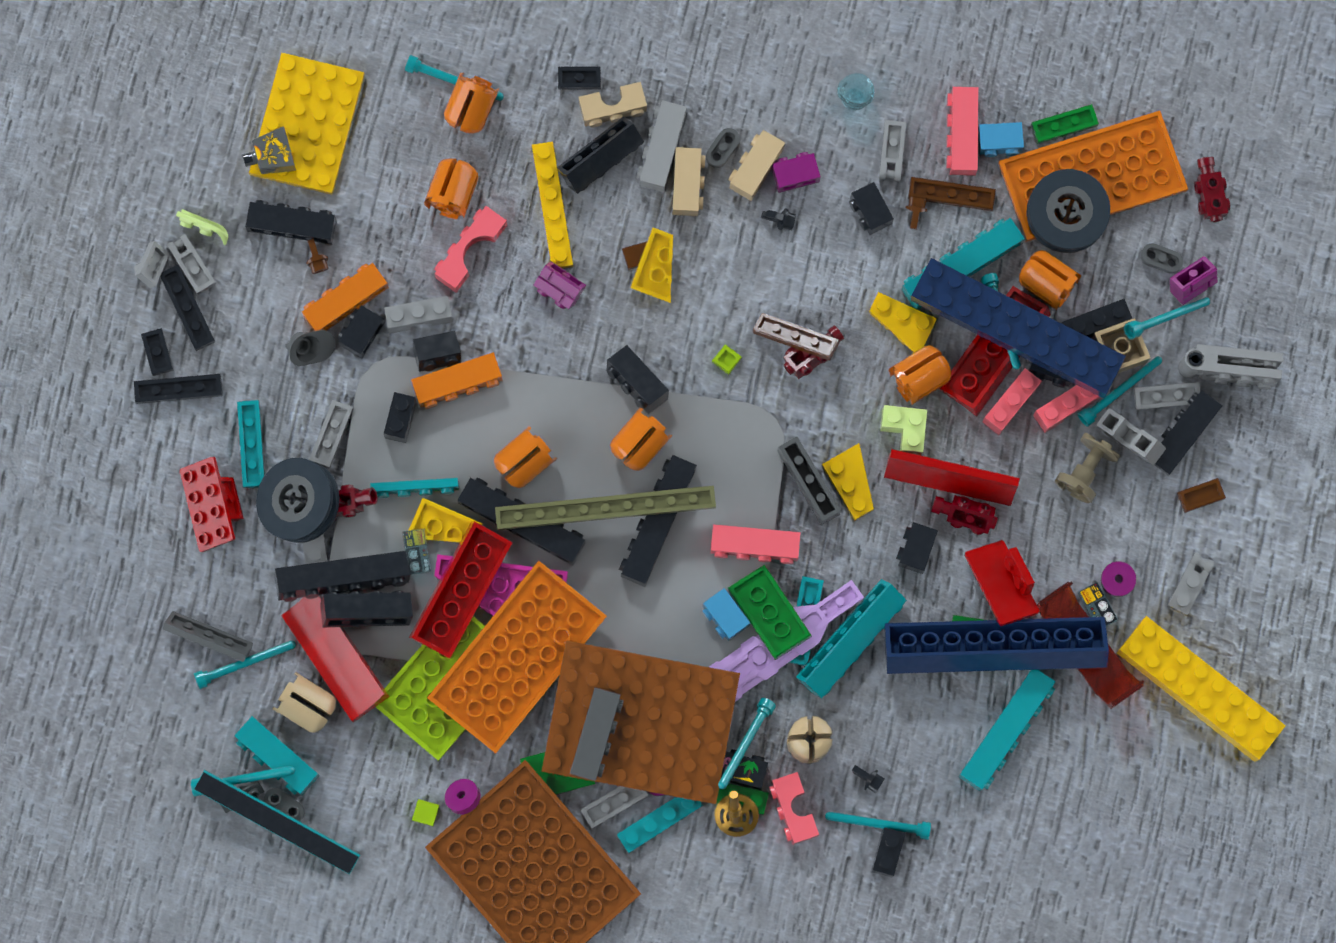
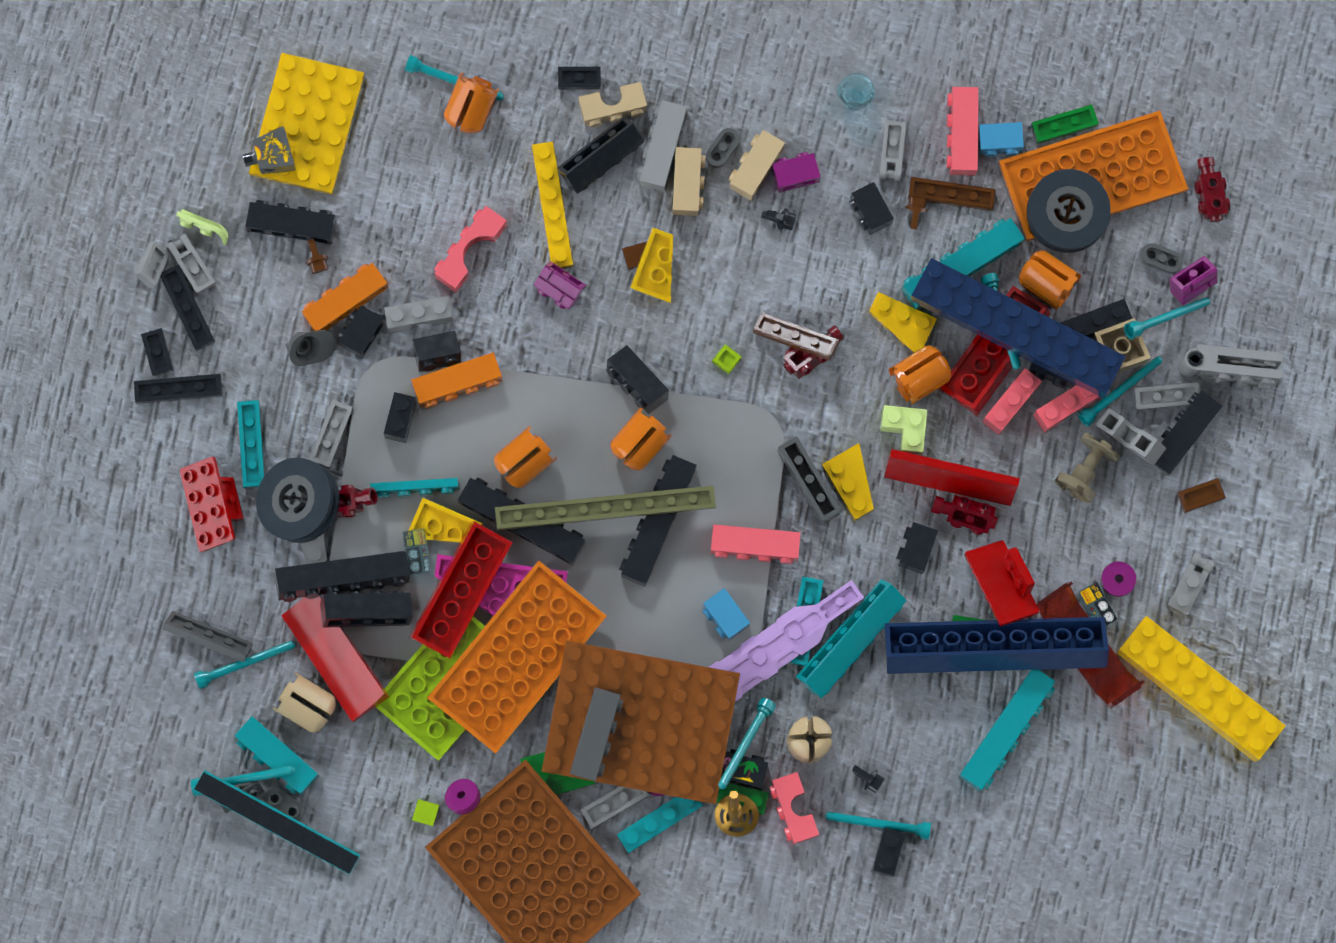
(452, 188): orange cylinder -> none
(769, 612): green tile -> none

